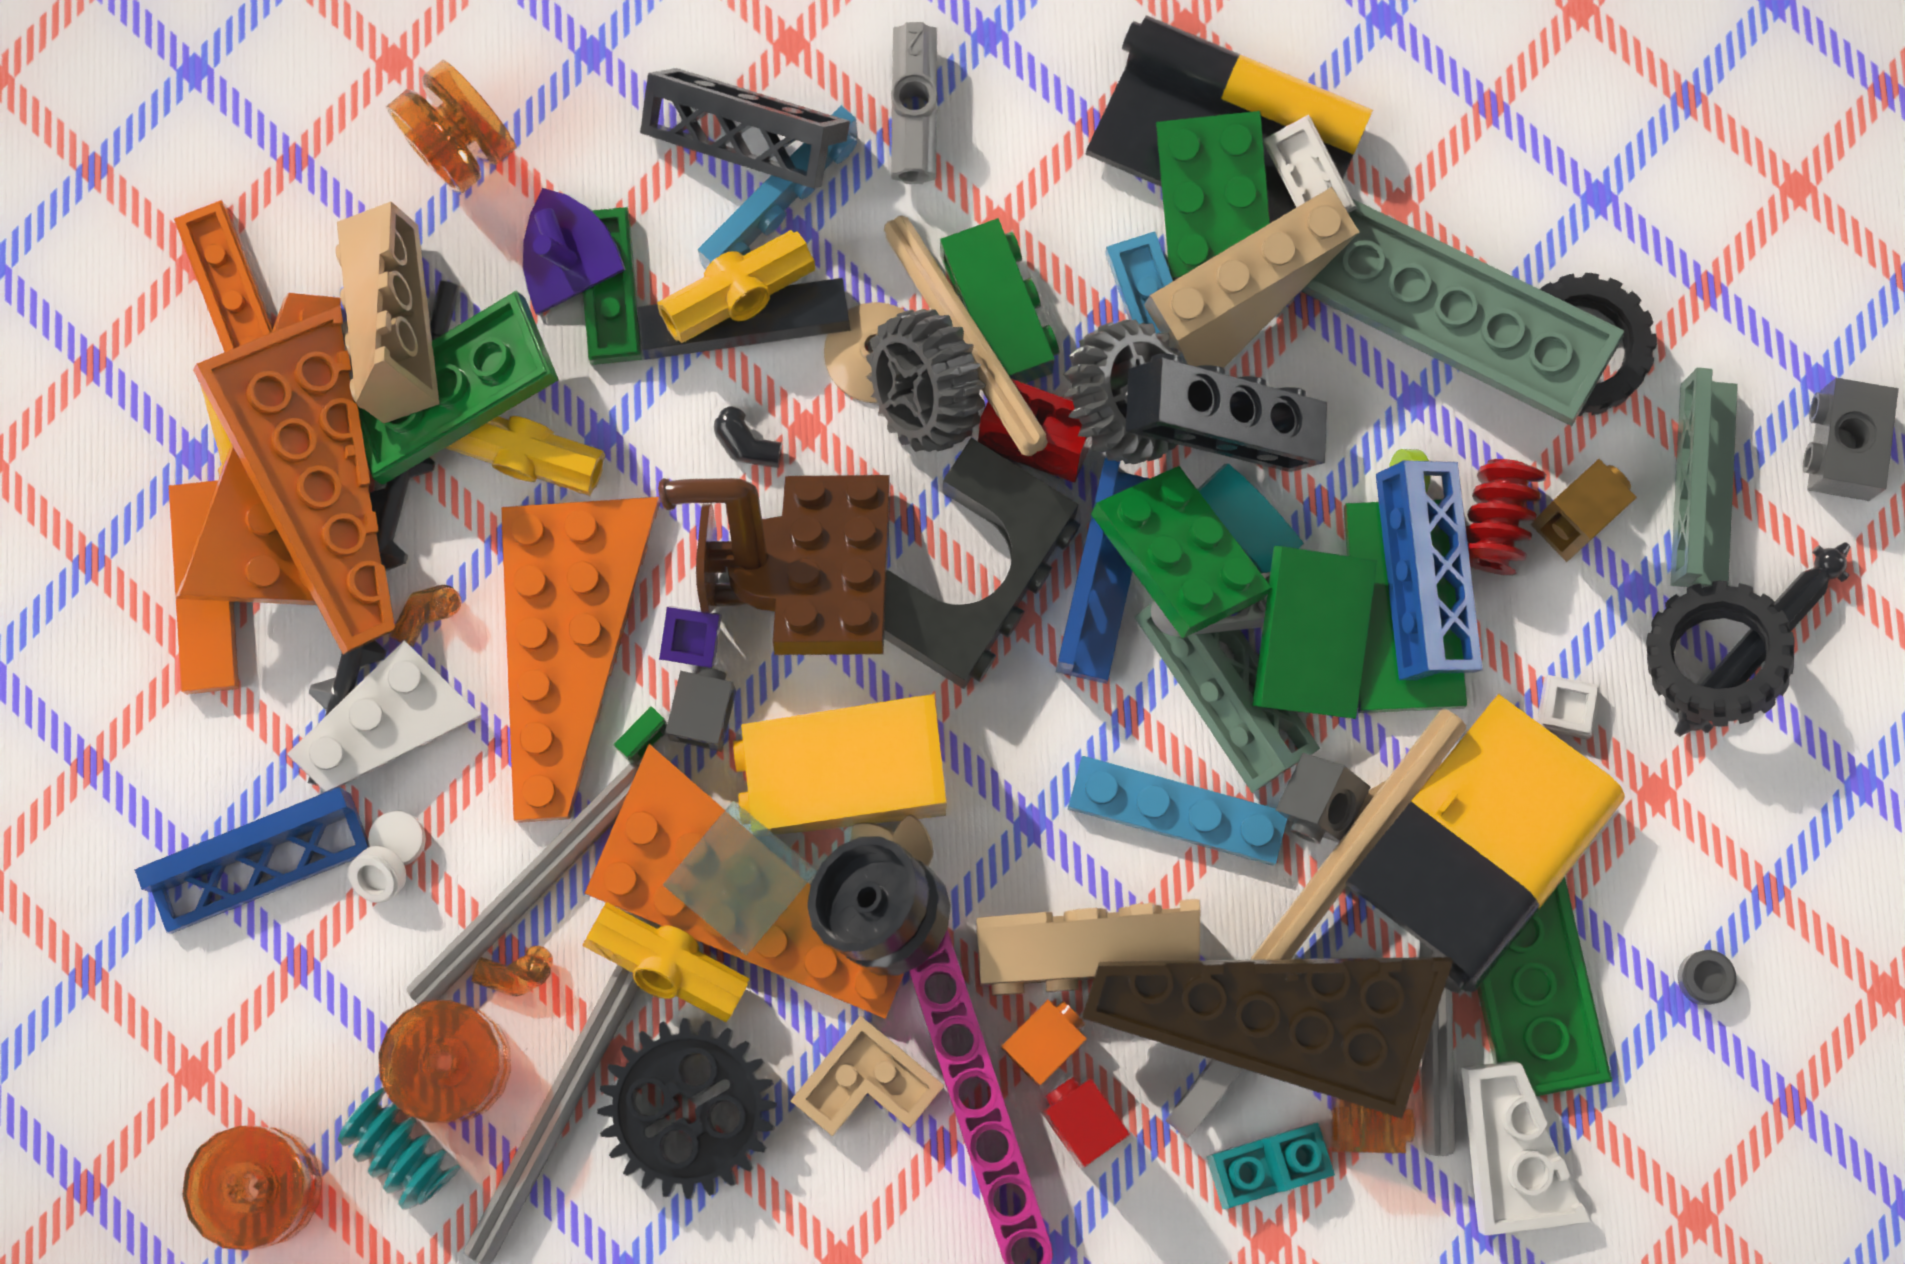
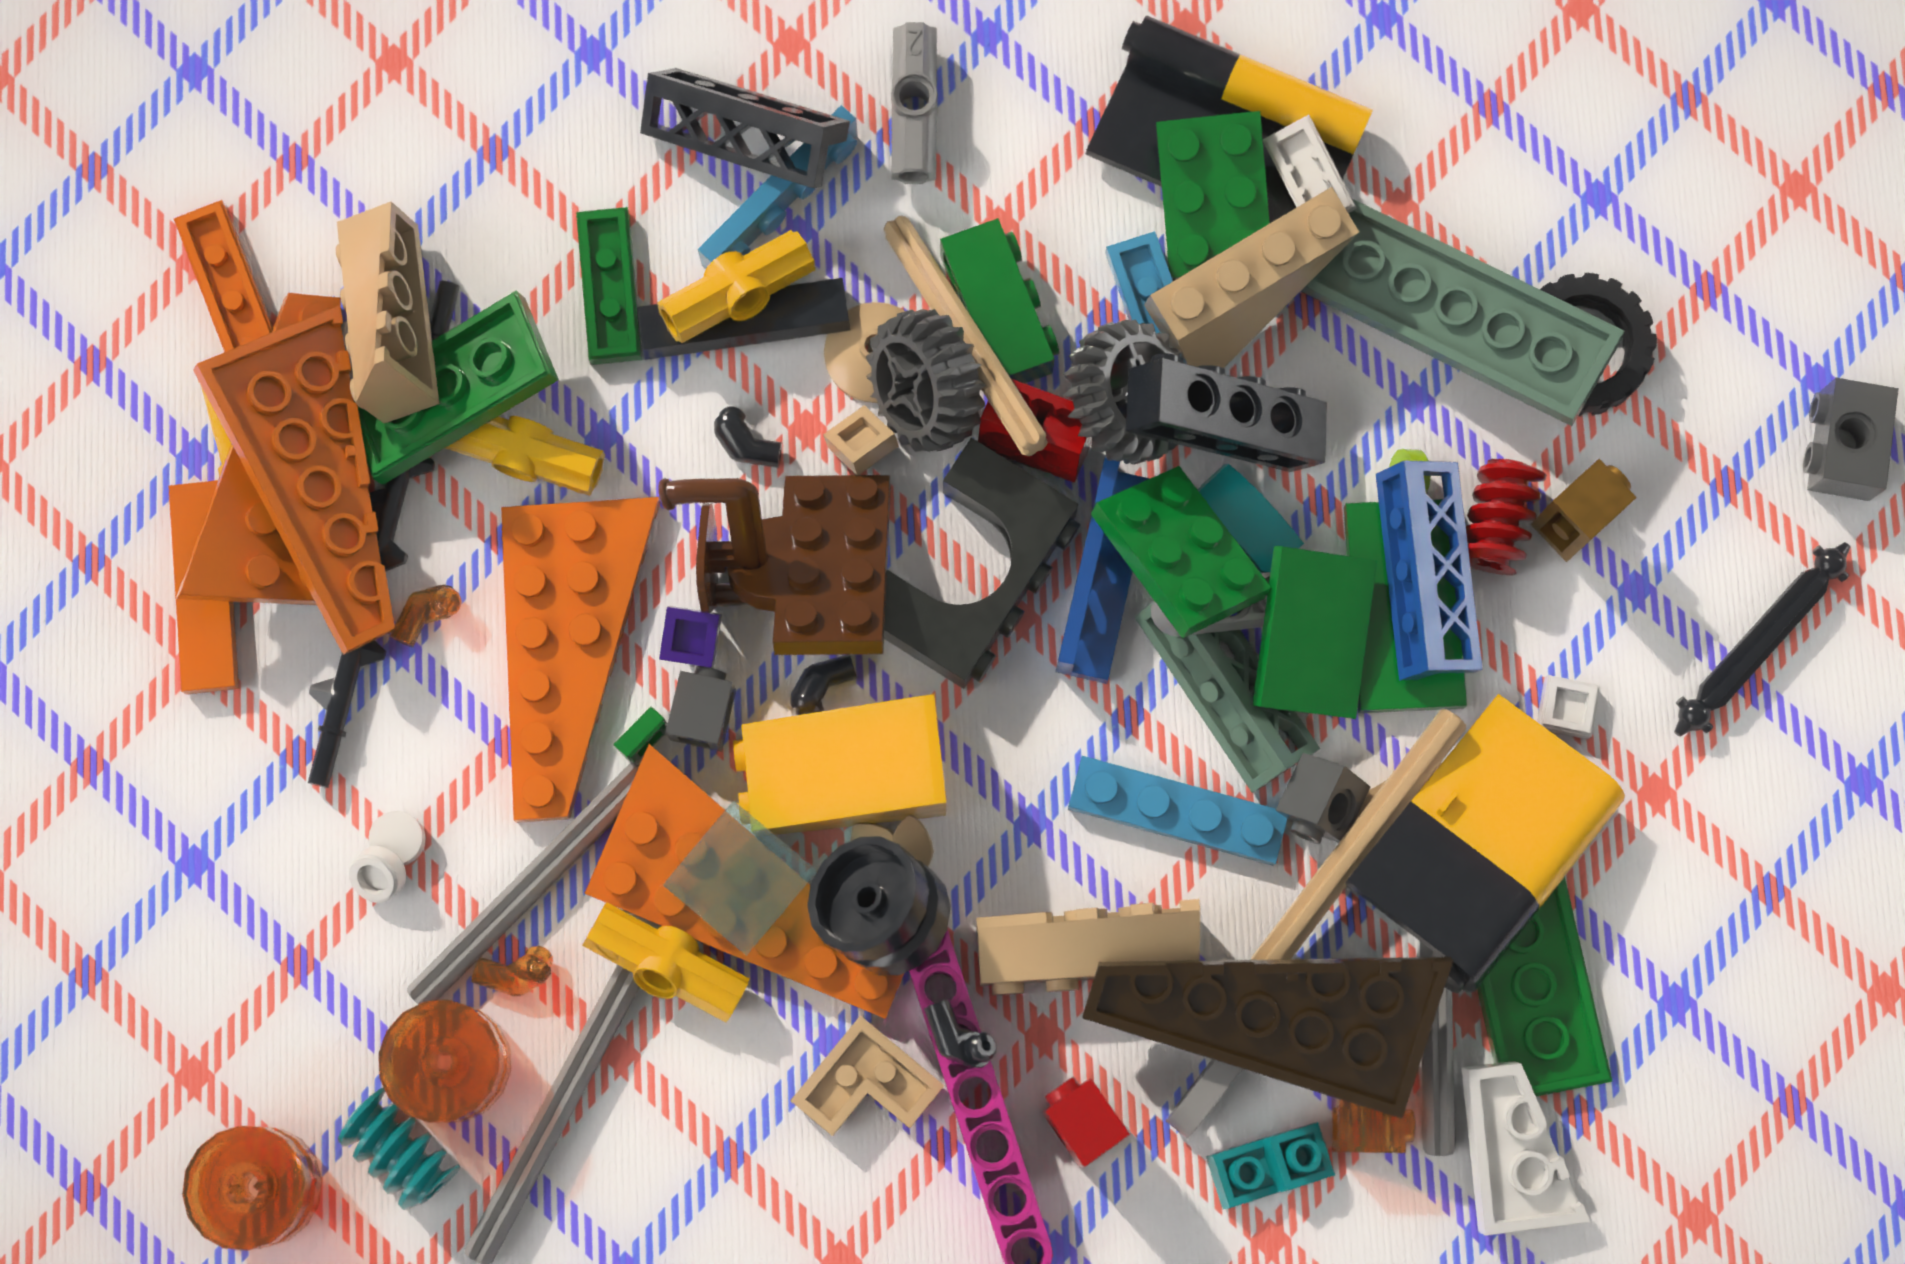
(246, 841): blue fence -> none
(381, 719): white wing -> none
(455, 123): clear orange wheel -> none
(565, 250): dark purple shield -> none
(662, 1064): black gear -> none
(816, 680): none -> black arm
(861, 440): none -> tan plate
(957, 1042): none -> black arm
(1045, 1040): orange brick -> none
(1703, 480): sand green fence -> none
(1706, 977): dark grey tile -> none
(1718, 603): black tyre -> none

